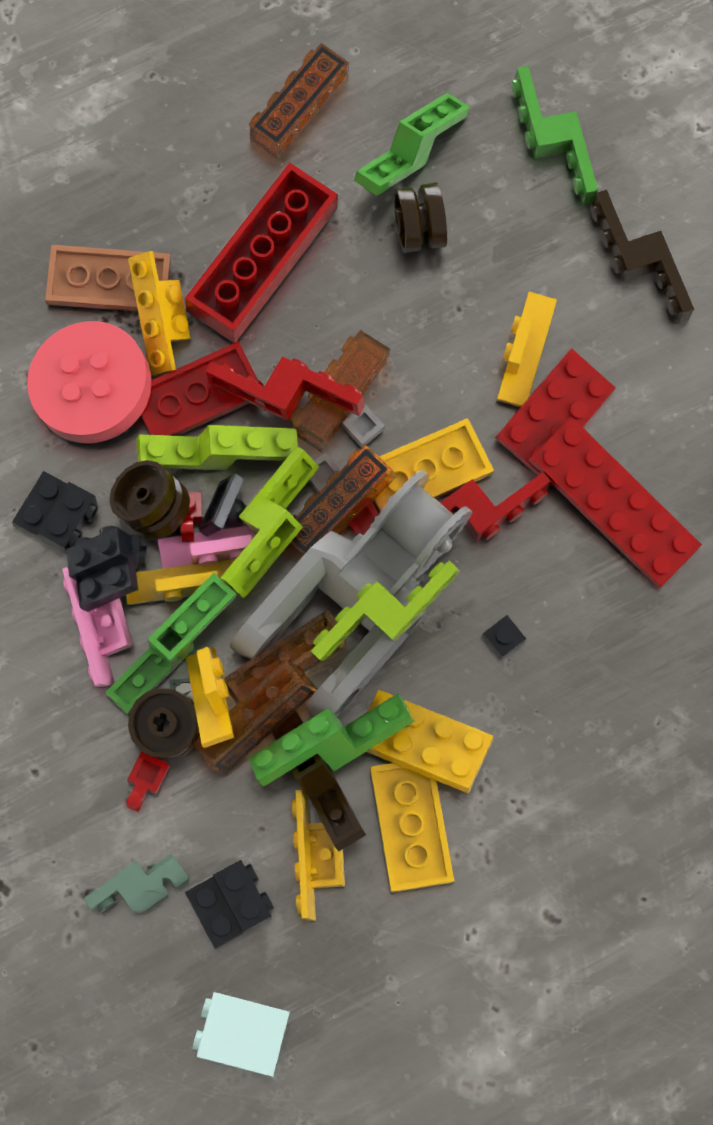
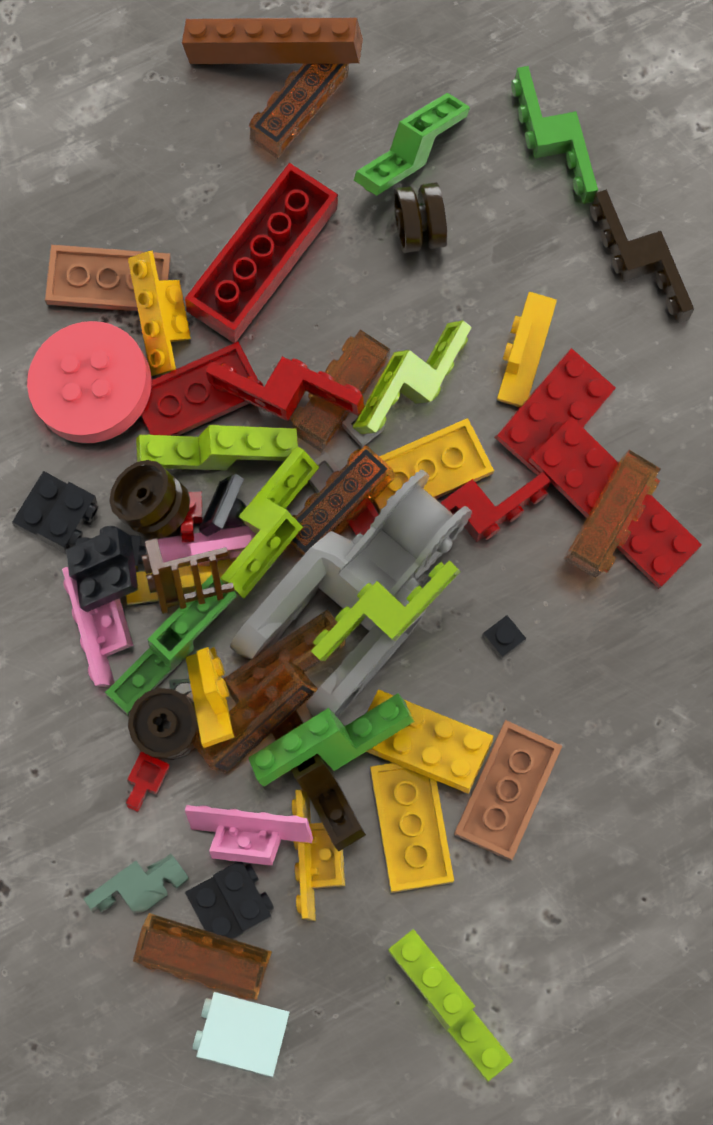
(166, 577): none -> reddish brown plate
(202, 956): none -> clear orange brick
(247, 835): none -> bright pink bracket
(273, 41): none -> dark orange brick
(412, 377): none -> lime bracket
(450, 1005): none -> lime bracket
(508, 790): none -> nougat plate
(612, 514): none -> clear orange brick

